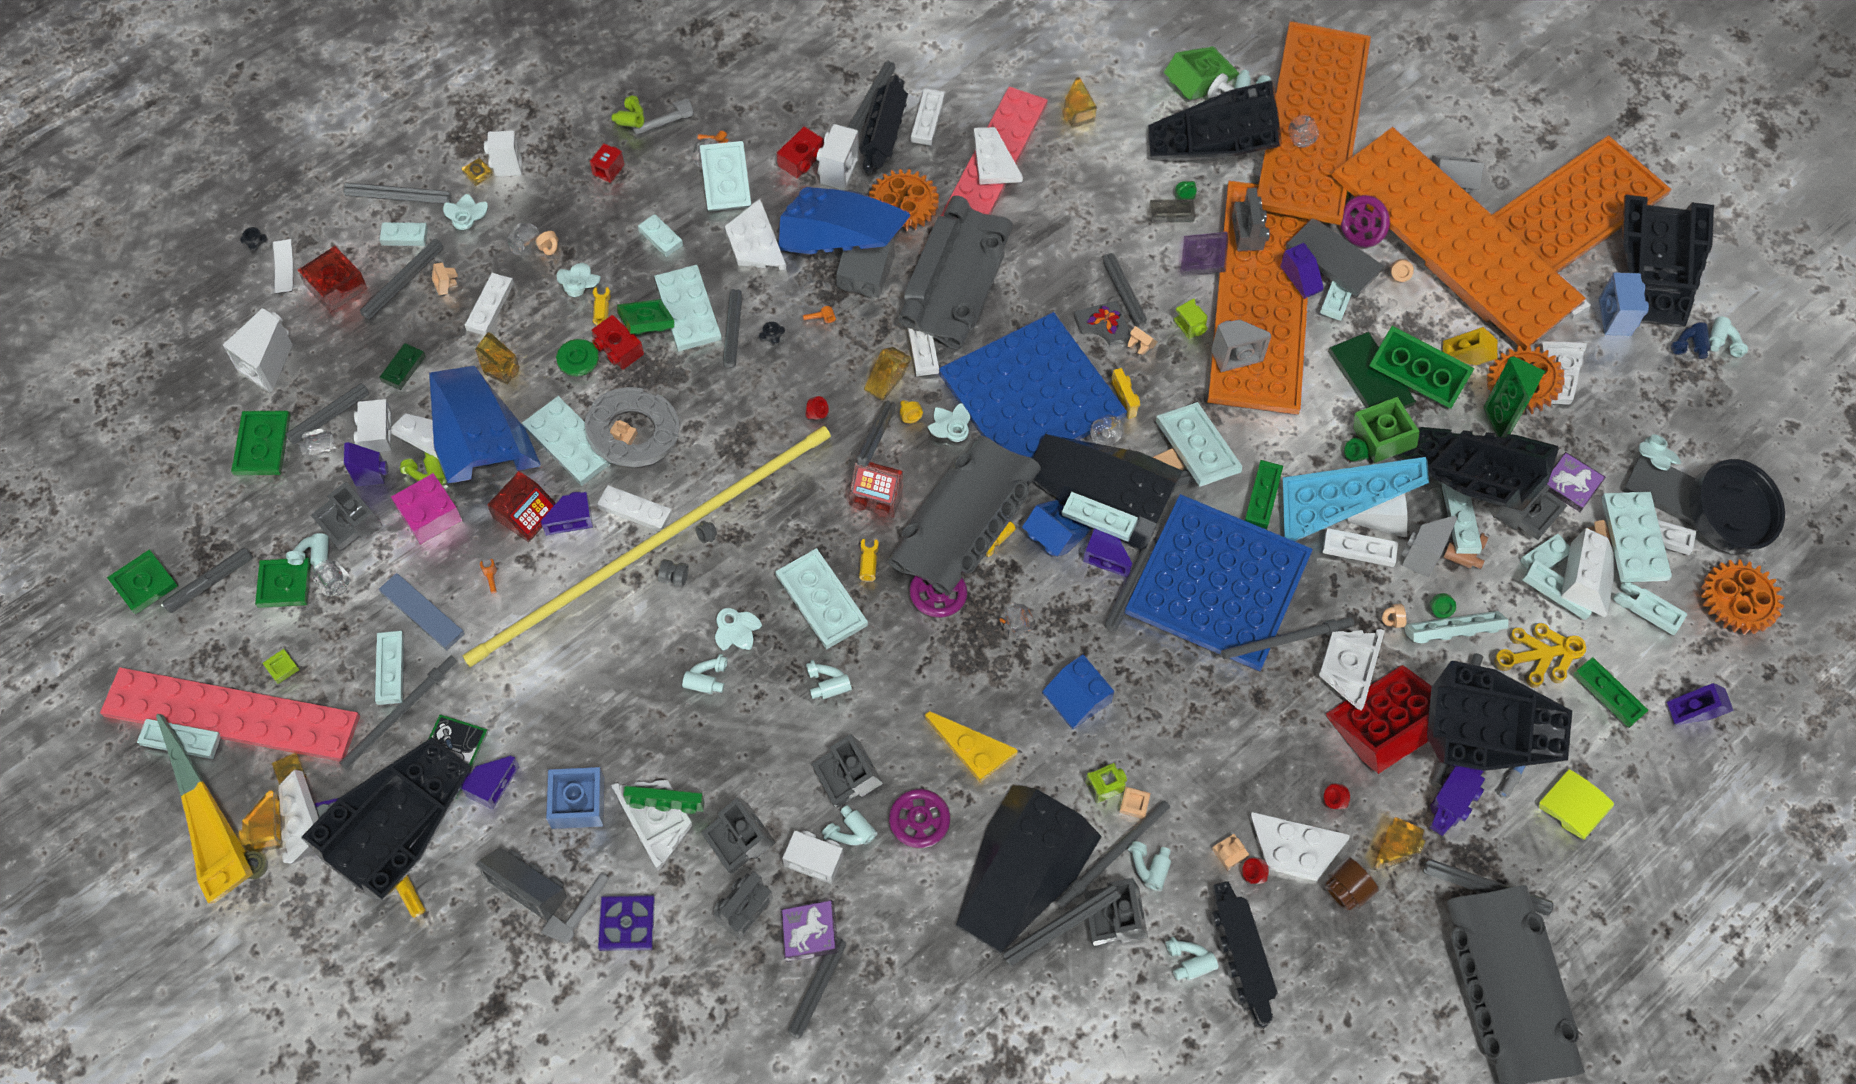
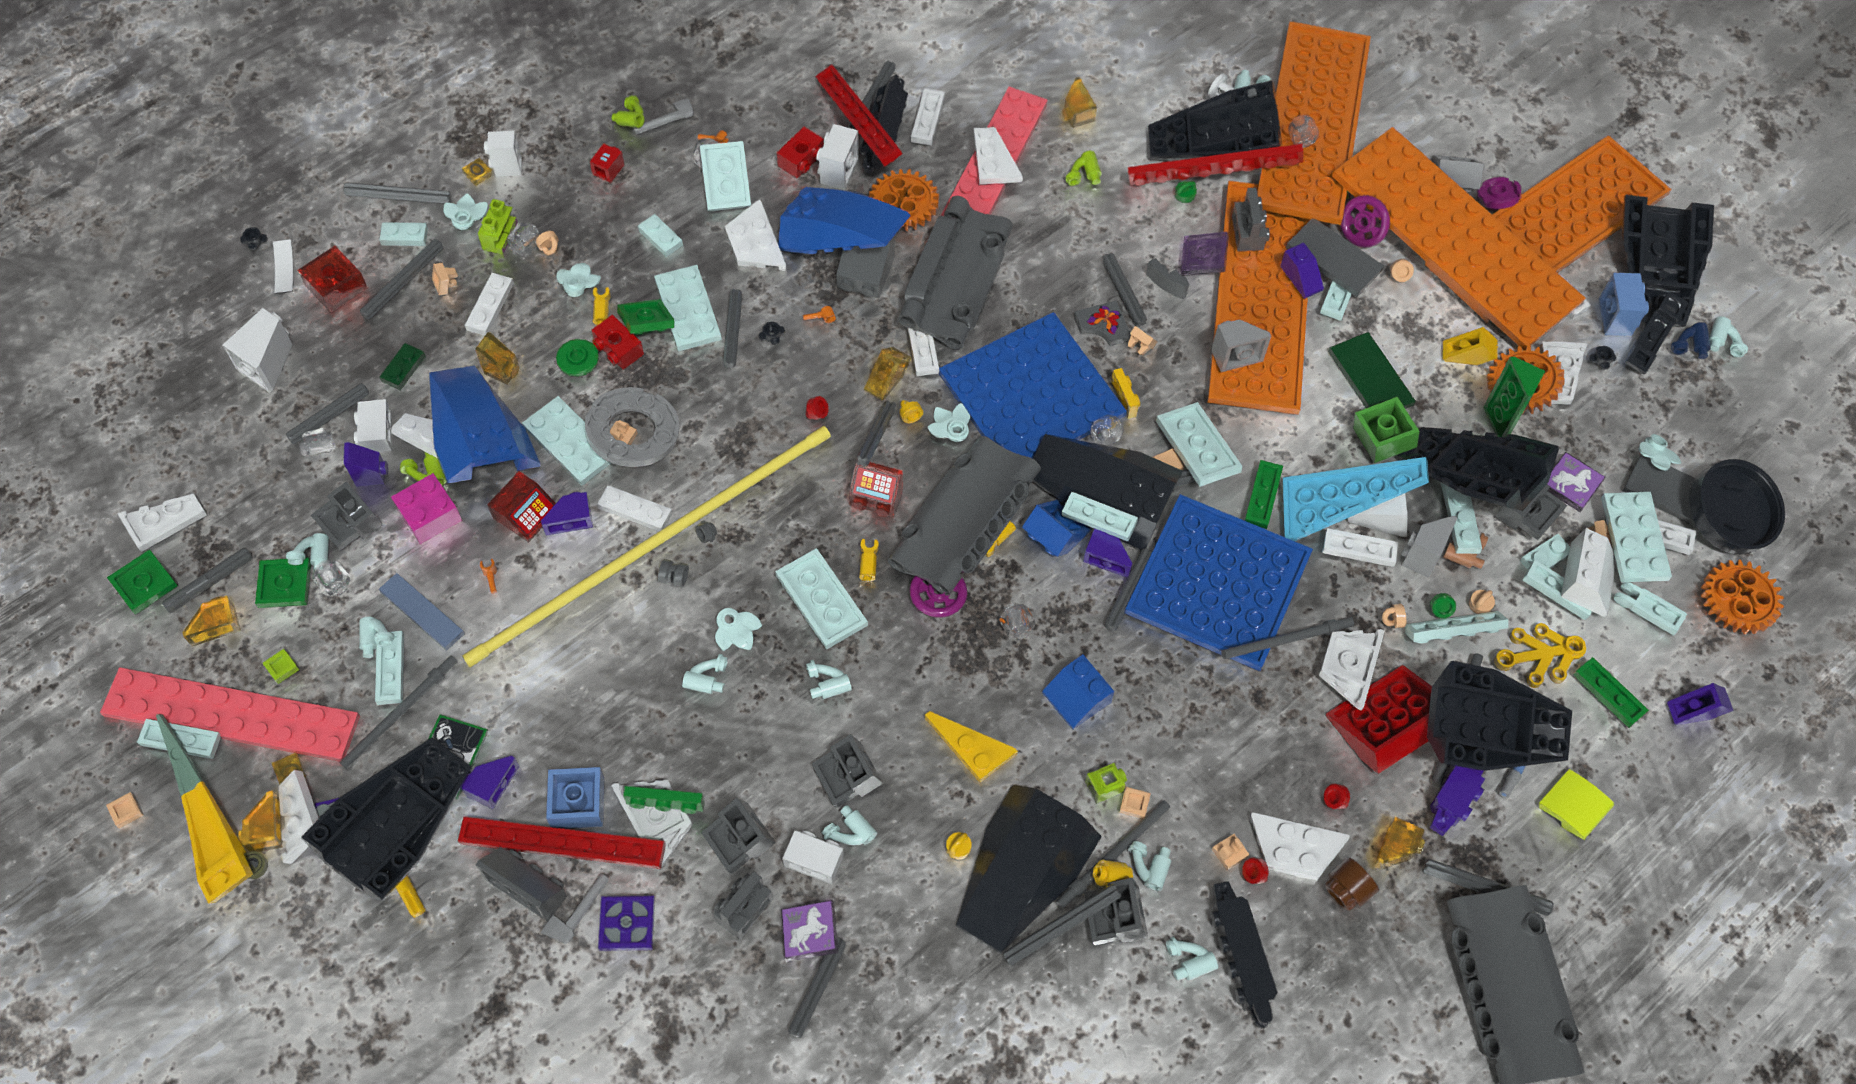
(124, 810): none -> light nougat tile
(157, 523): none -> white wing
(212, 621): none -> clear yellow slope
(261, 443): green tile -> none
(372, 633): none -> light aqua plant
(496, 227): none -> lime hips
(562, 842): none -> red plate
(859, 115): none -> red plate
(920, 839): magenta plate -> none
(958, 845): none -> yellow tile
(1091, 166): none -> lime plant
(1111, 871): none -> yellow brick
(1171, 282): none -> dark grey slope
(1172, 211): clear smoke plate -> none
(1191, 319): lime window -> none
(1197, 69): bright green slope -> none
(1216, 164): none -> red plate
(1356, 450): green tile -> none
(1421, 367): green slope -> none
(1482, 601): none -> light nougat tile
(1499, 193): none -> magenta tile
(1603, 352): none -> black plate
(1655, 331): none -> black slope

